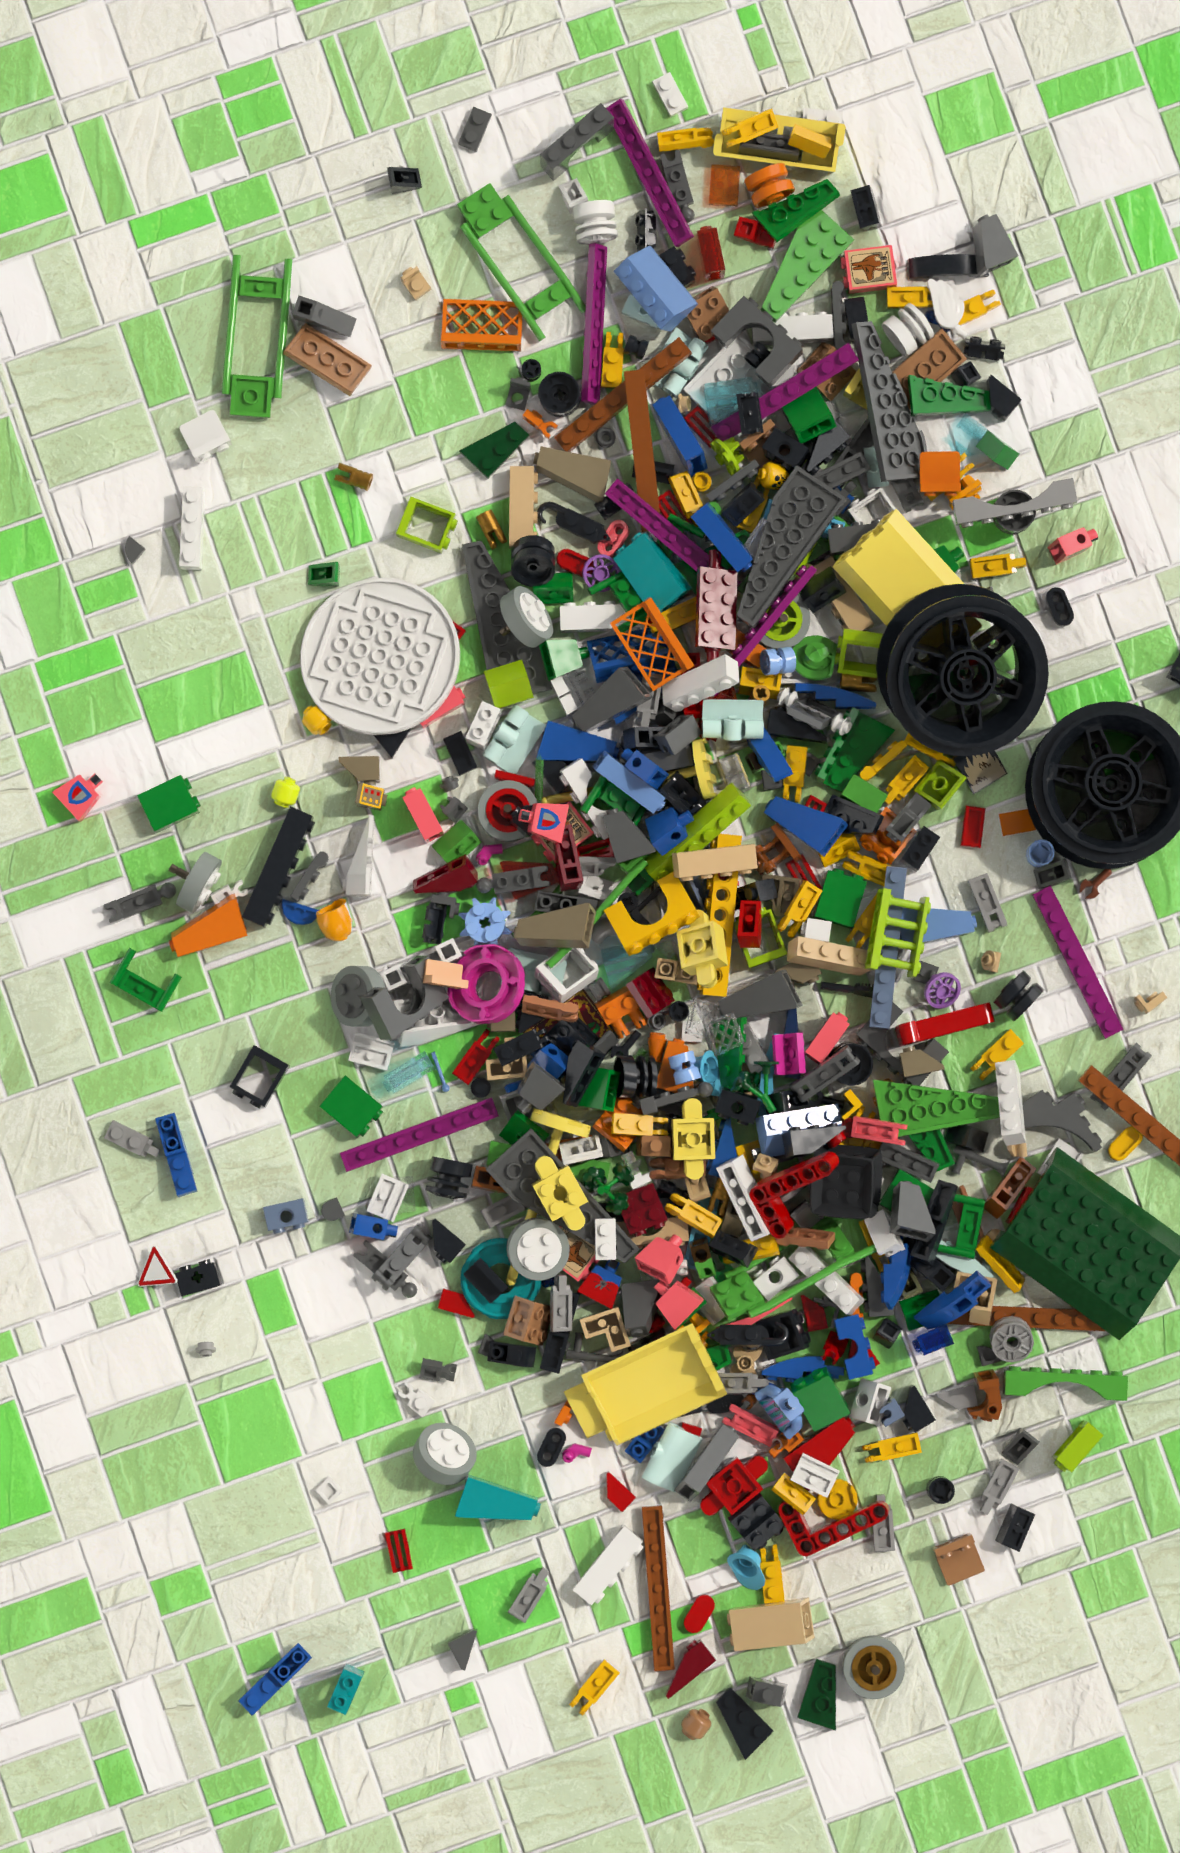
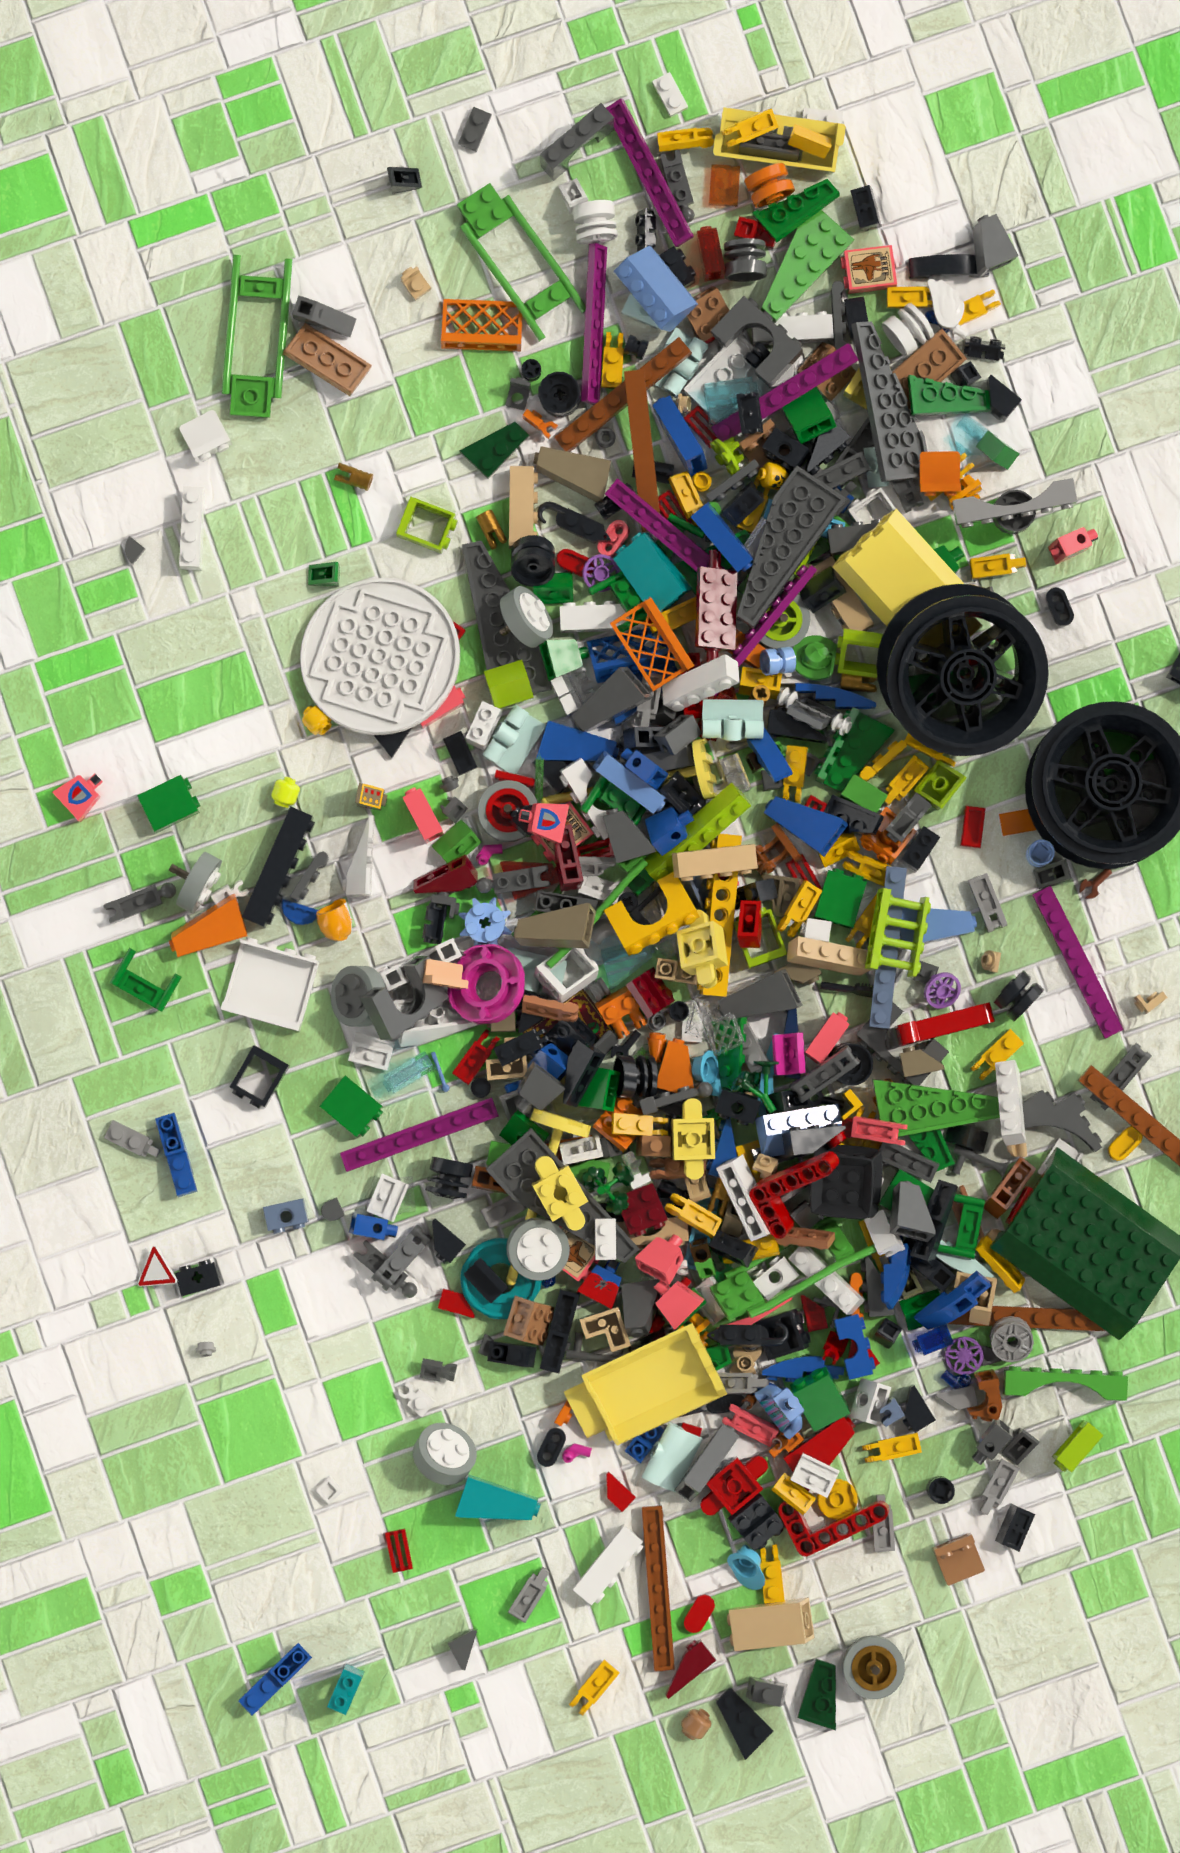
(270, 984): none -> white panel
(363, 768): dark tan slope -> none
(560, 1305): light grey hinge -> none
(684, 1075): light blue wheel -> none
(744, 260): none -> dark grey wheel
(956, 1381): none -> clear blue arm
(964, 1355): none -> medium lavender wheel
(980, 769): dark tan slope -> none
(997, 1434): none -> dark grey torso

